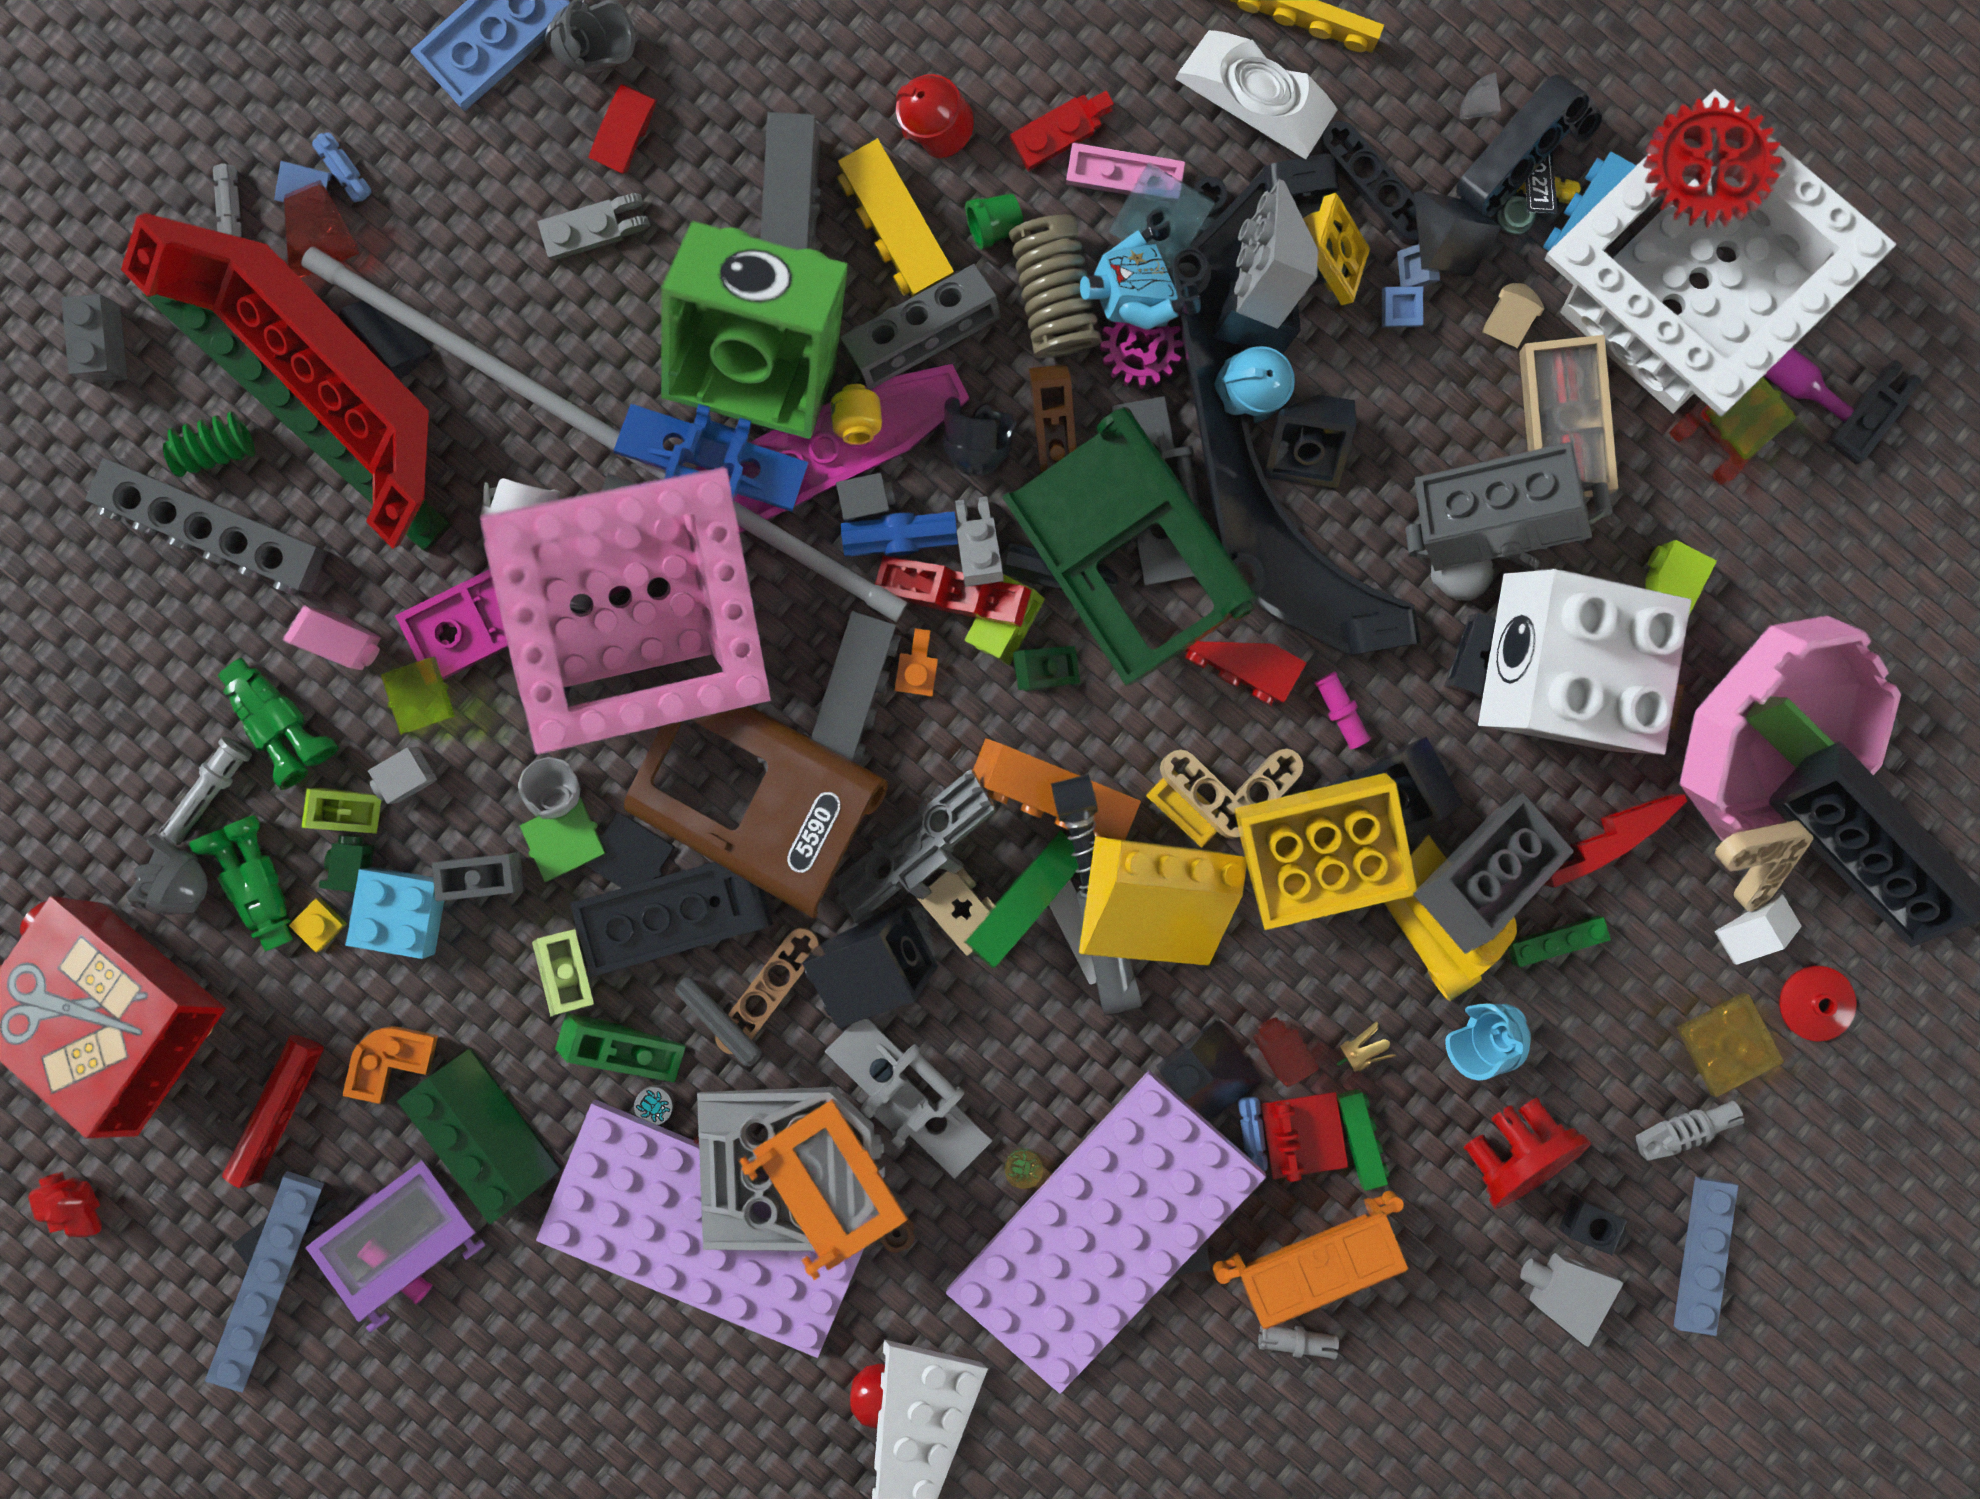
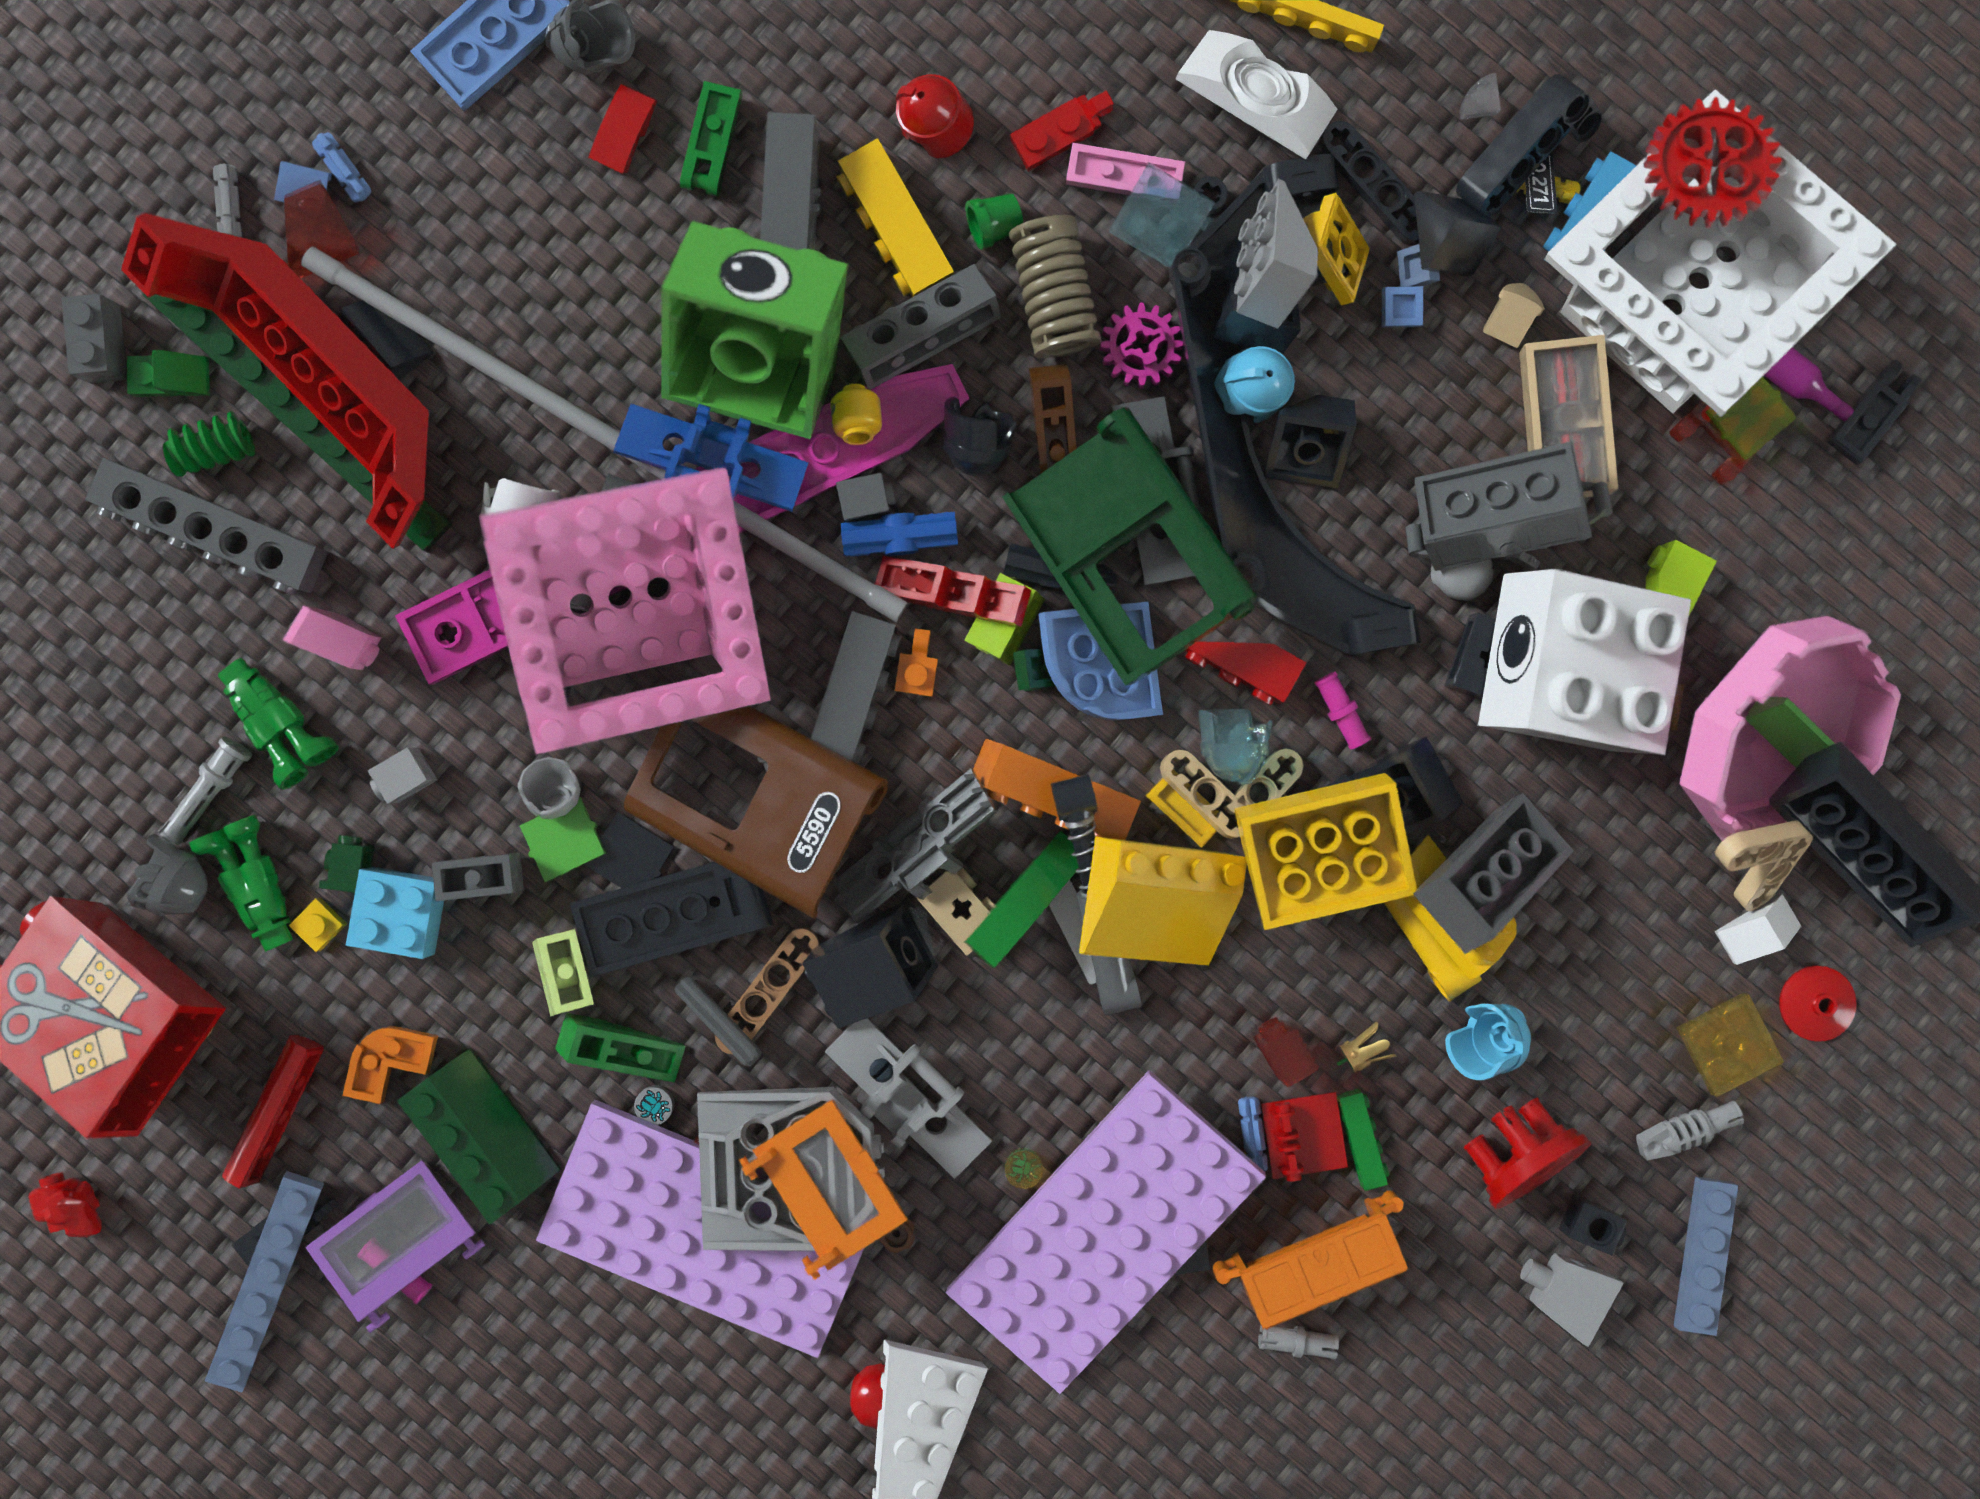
(168, 375): none -> green slope
(341, 810): lime slope -> none
(417, 695): clear neon green piece -> none
(590, 227): light grey hinge -> none
(711, 137): none -> green plate
(978, 545): light grey hinge -> none
(1086, 674): none -> medium blue plate
(1135, 281): medium azure torso -> none
(1209, 1071): black slope -> none
(1230, 744): none -> clear light blue helmet
(1514, 216): sand green plate -> none
(1558, 941): green piece -> none
(1622, 833): red slope -> none

